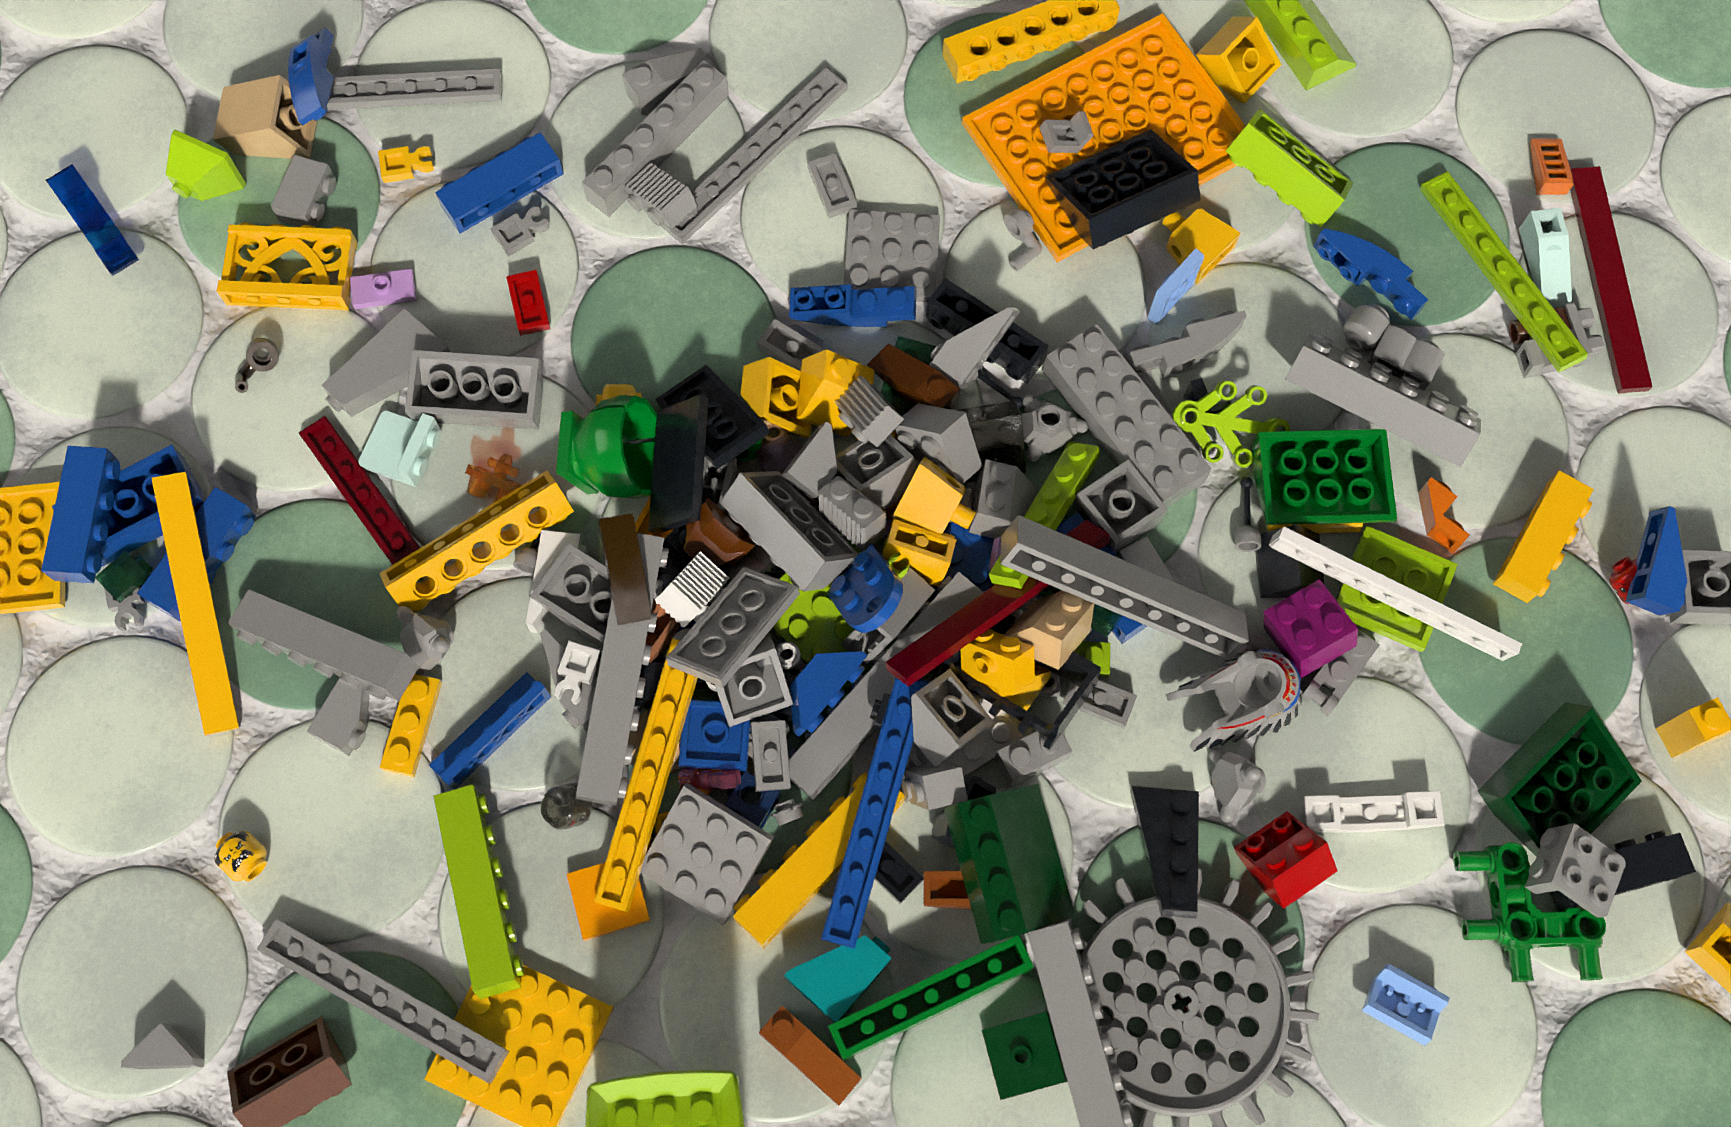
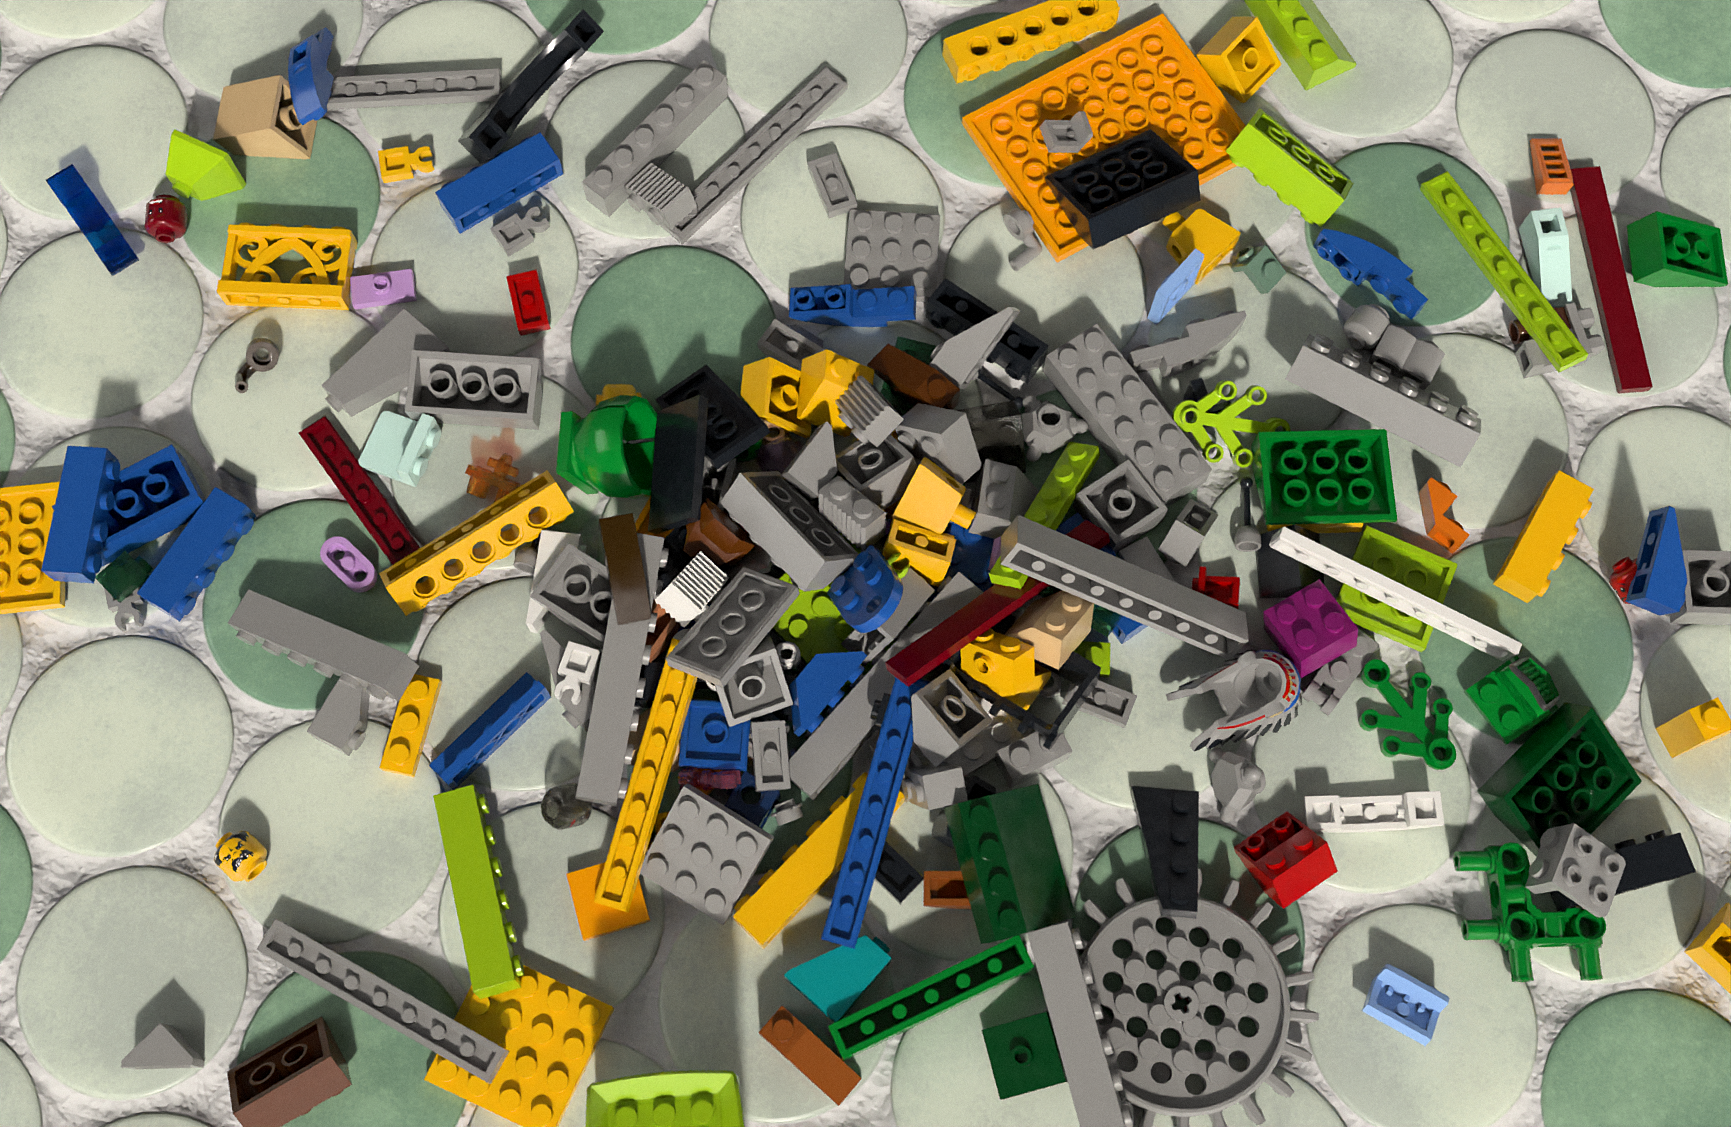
(166, 218): none -> dark red head
(195, 603): yellow tile -> none
(304, 192): light grey brick -> none
(350, 565): none -> lavender plate
(424, 638): light grey rock -> none
(544, 68): none -> black arch
(657, 77): light grey slope -> none
(1187, 533): none -> light grey slope
(1218, 587): none -> red bracket
(1260, 267): none -> sand green bracket
(1411, 719): none -> green plant
(1514, 697): none -> green piece
(1676, 252): none -> green slope

